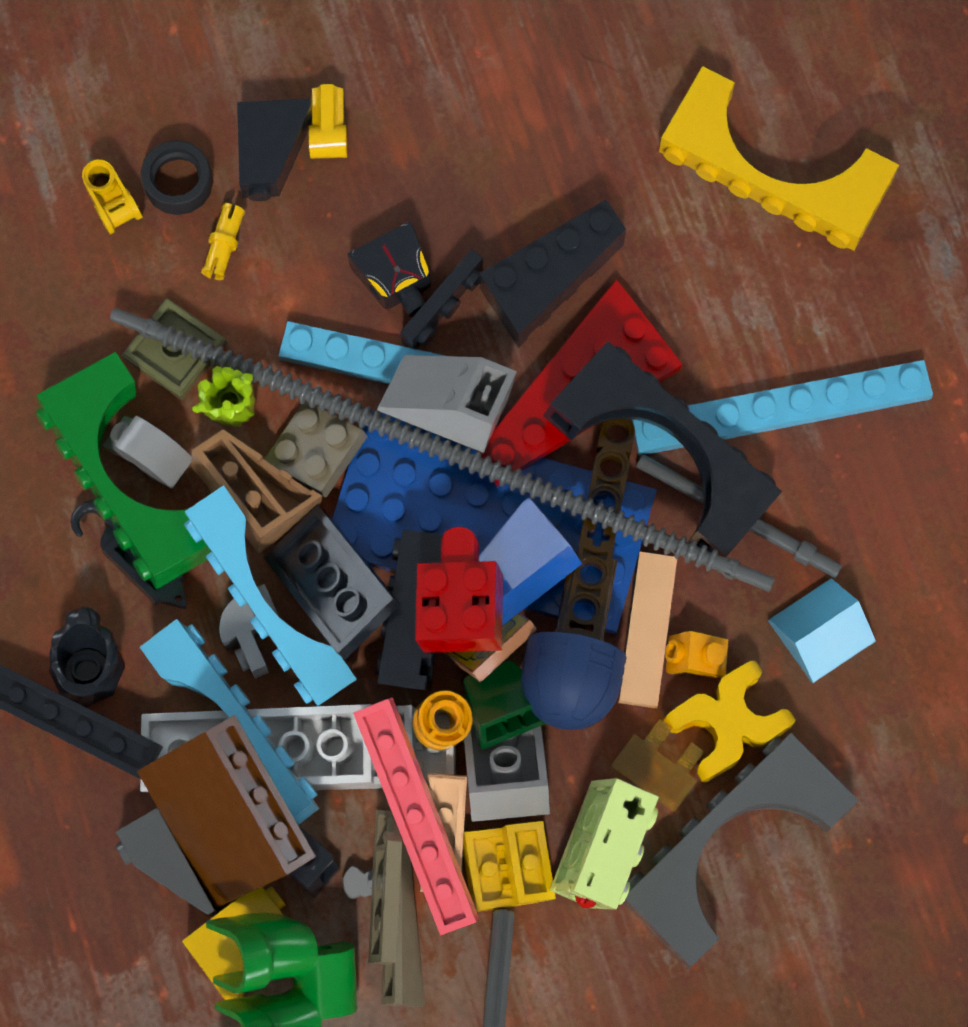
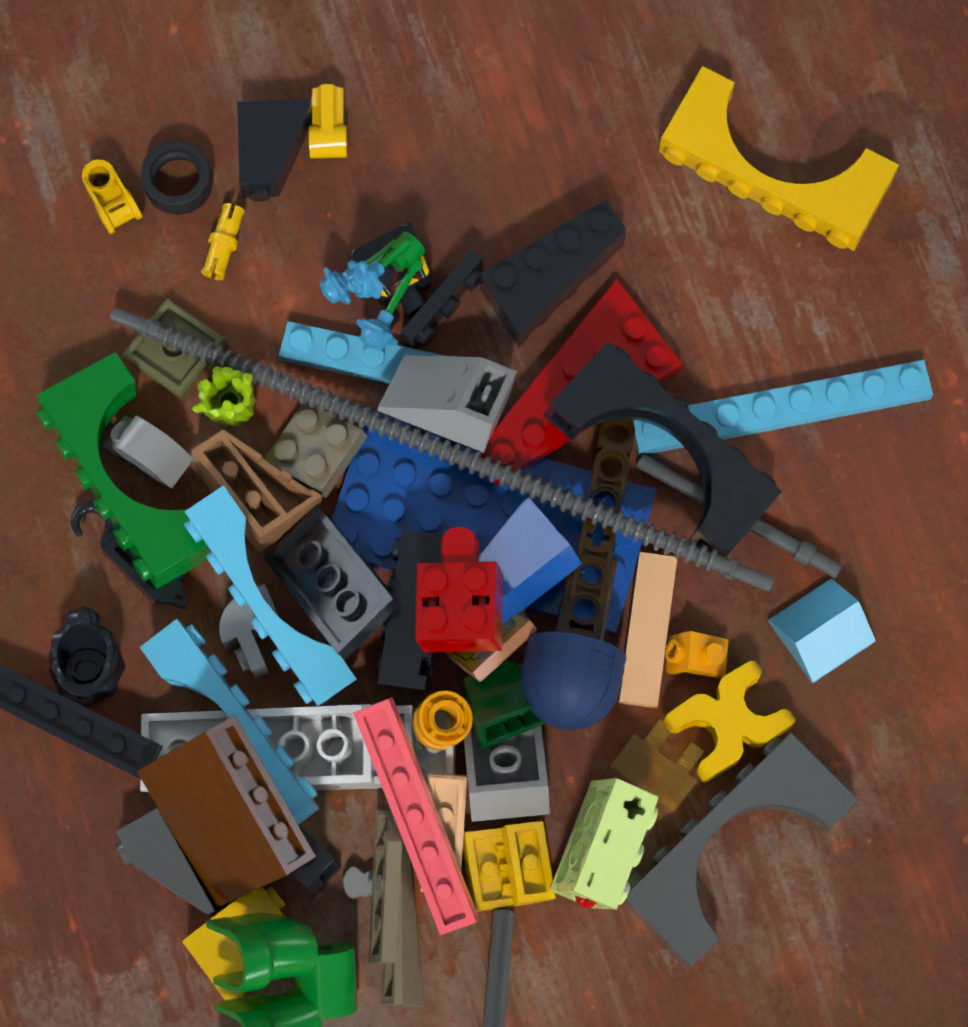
(364, 281): none -> dark azure plant

